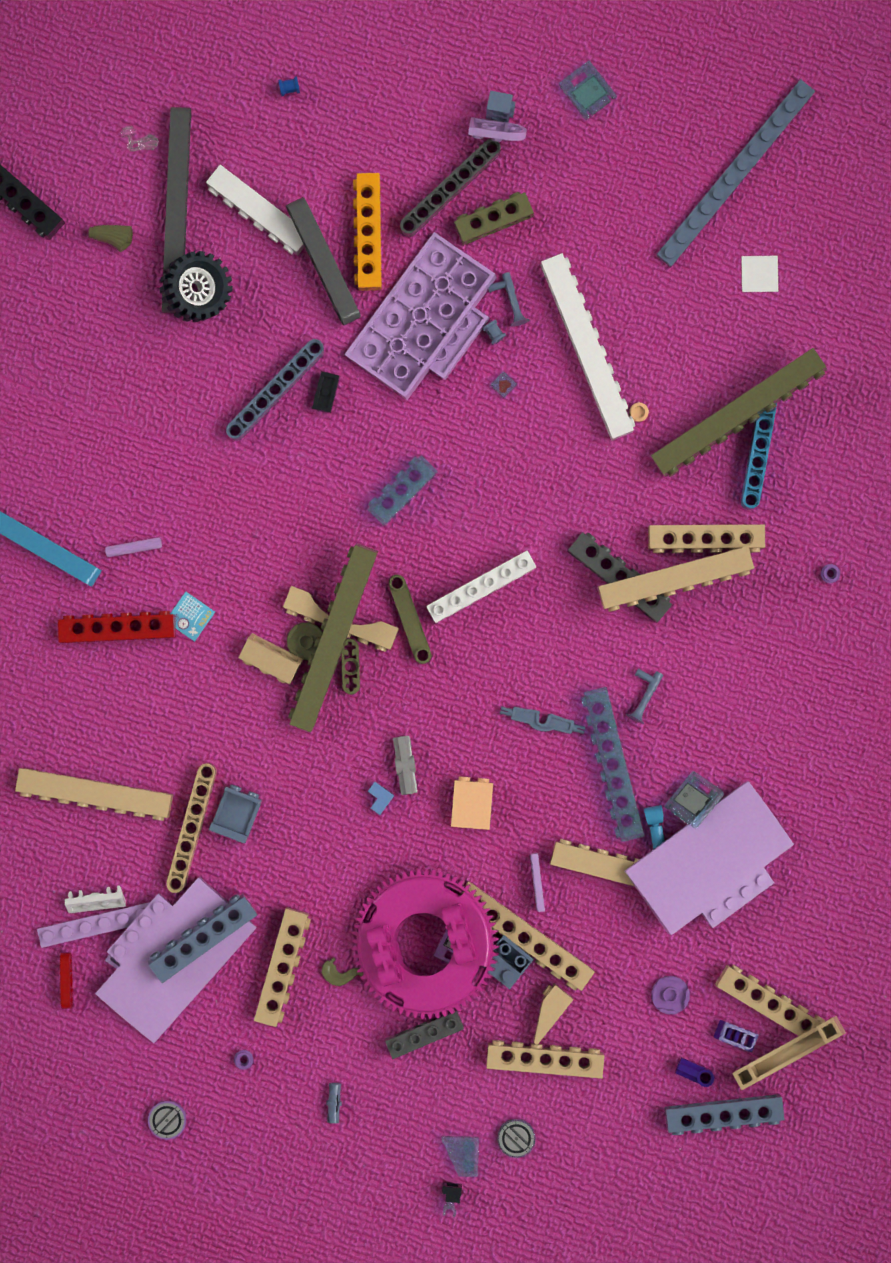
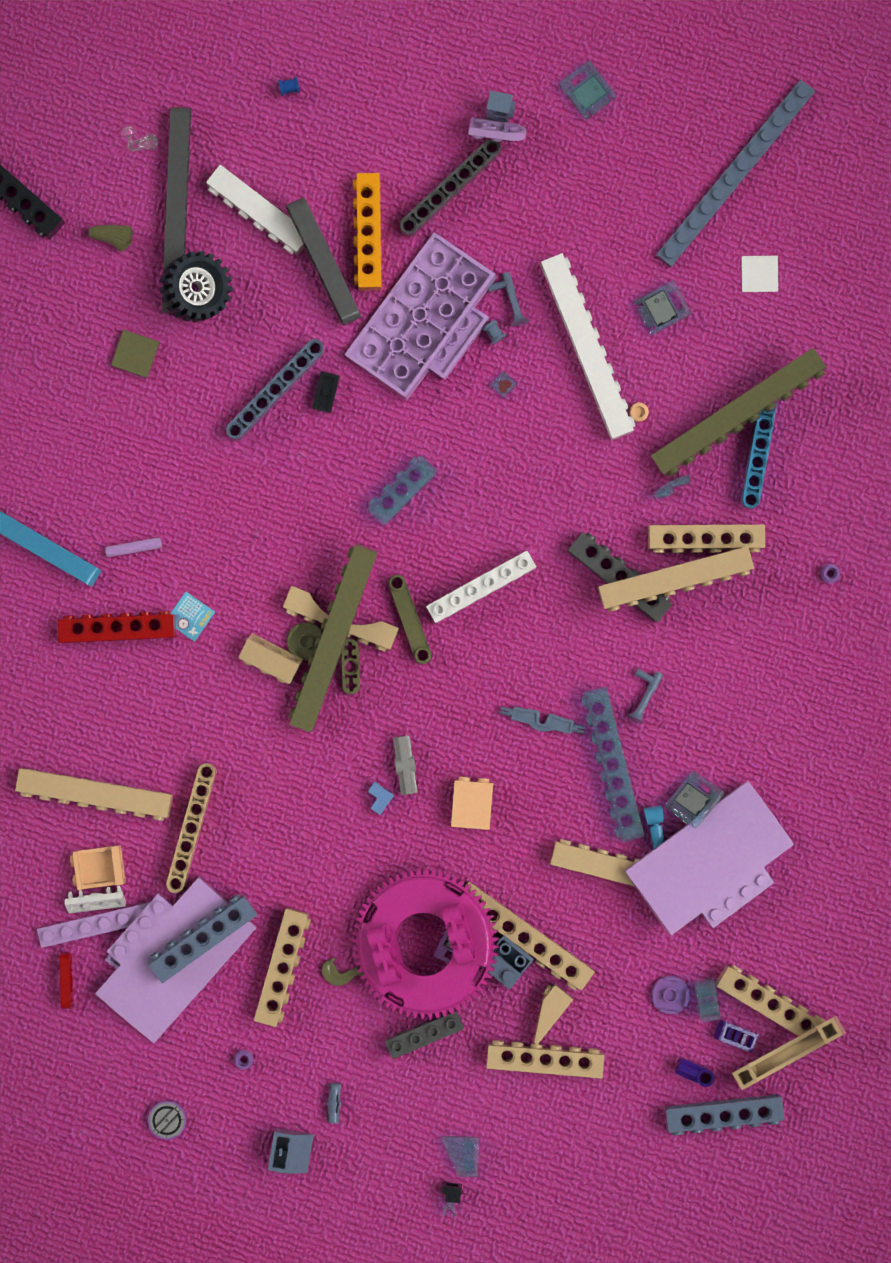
(98, 867): none -> light nougat panel
(135, 353): none -> olive tile
(236, 813): sand blue panel -> none
(290, 1151): none -> sand blue slope
(516, 1138): tile -> none
(518, 201): olive brick -> none
(537, 882): lavender tile -> none
(659, 309): none -> container
(667, 489): none -> clear light blue slope
(707, 1000): none -> clear light blue brick

